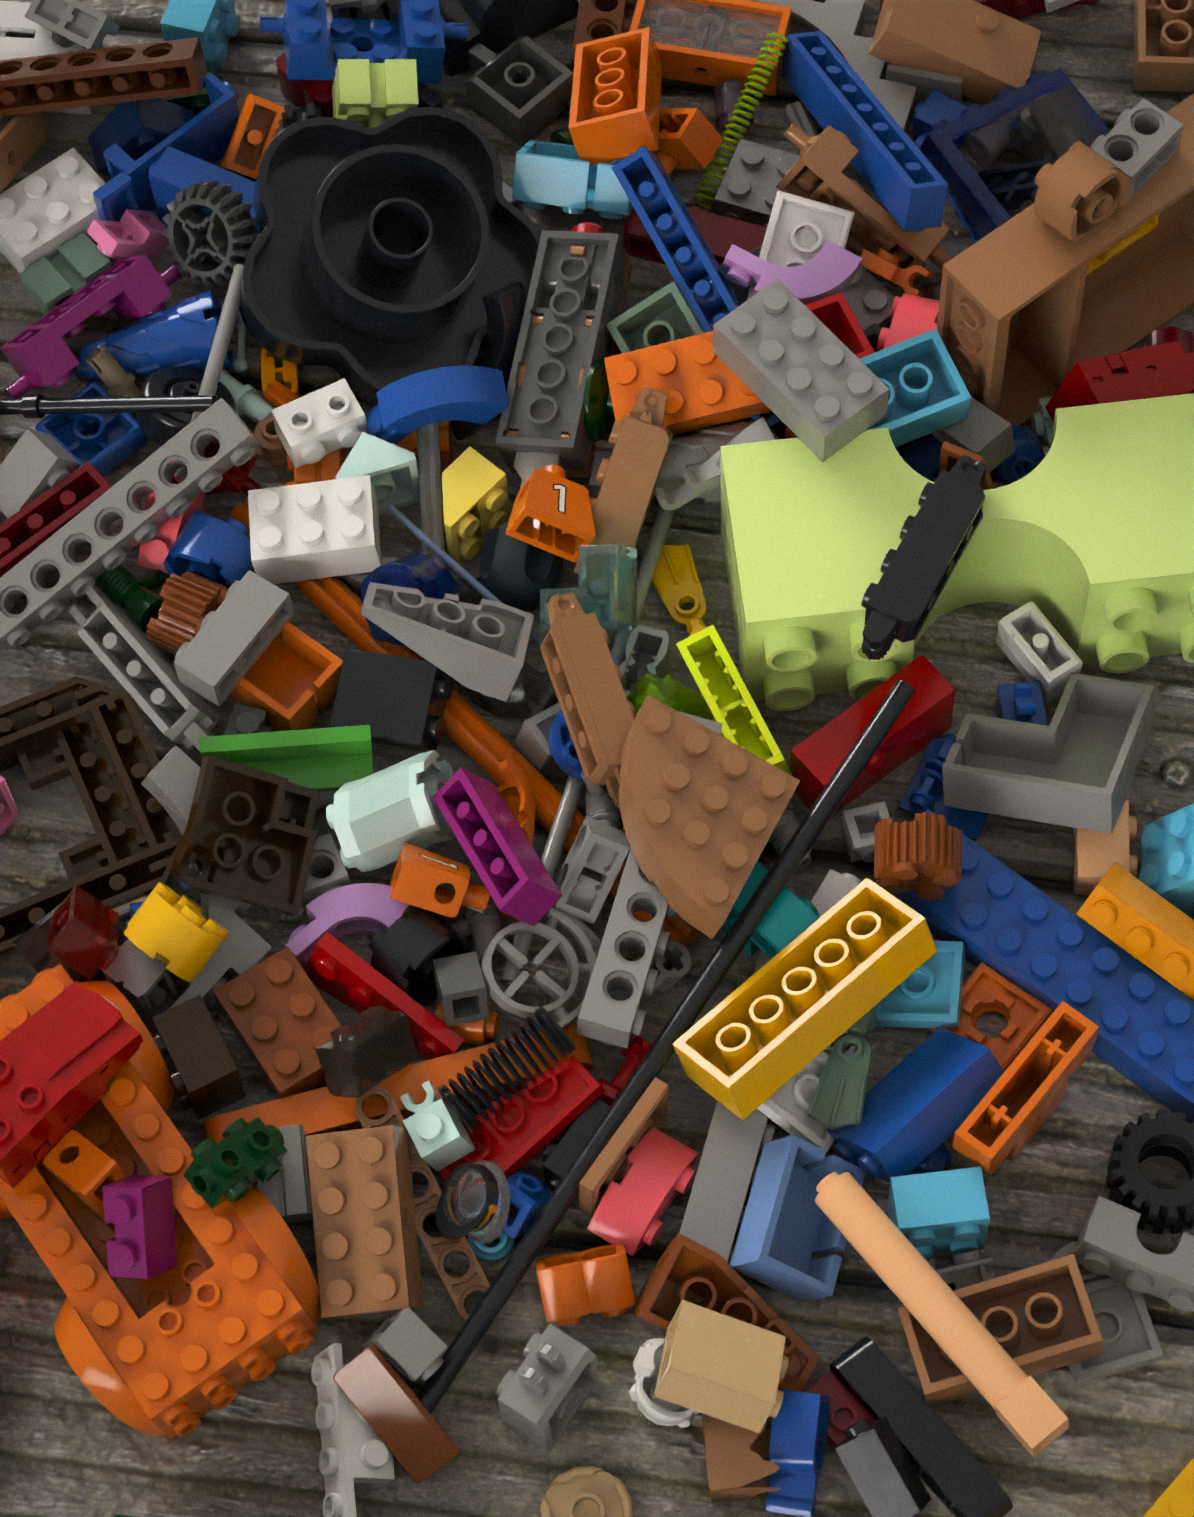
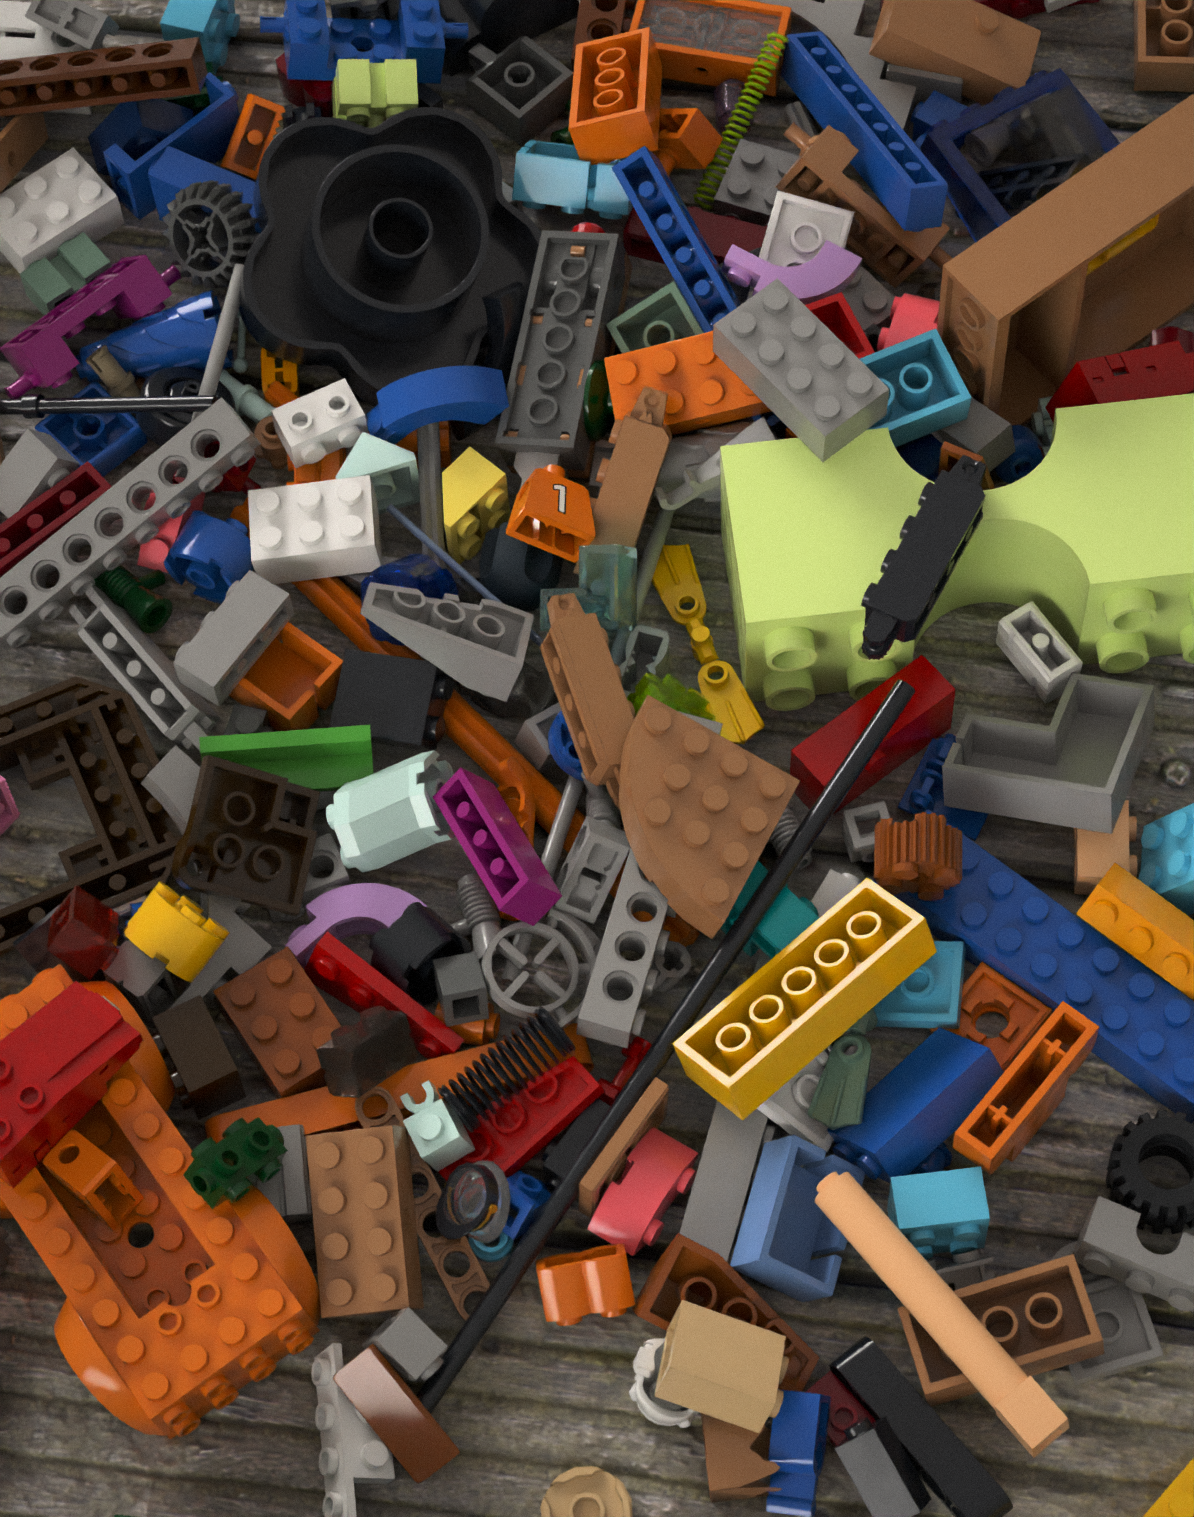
(115, 198): blue tile -> none
(133, 235): bright pink brick -> none
(143, 1226): magenta brick -> none
(183, 609): dark orange brick -> none
(420, 873): orange torso -> none
(547, 1387): light grey hinge -> none
(729, 696): neon yellow brick -> none
(887, 266): orange plate -> none
(1021, 702): blue brick -> none
(1080, 194): medium nougat brick -> none
(1141, 142): light grey brick -> none

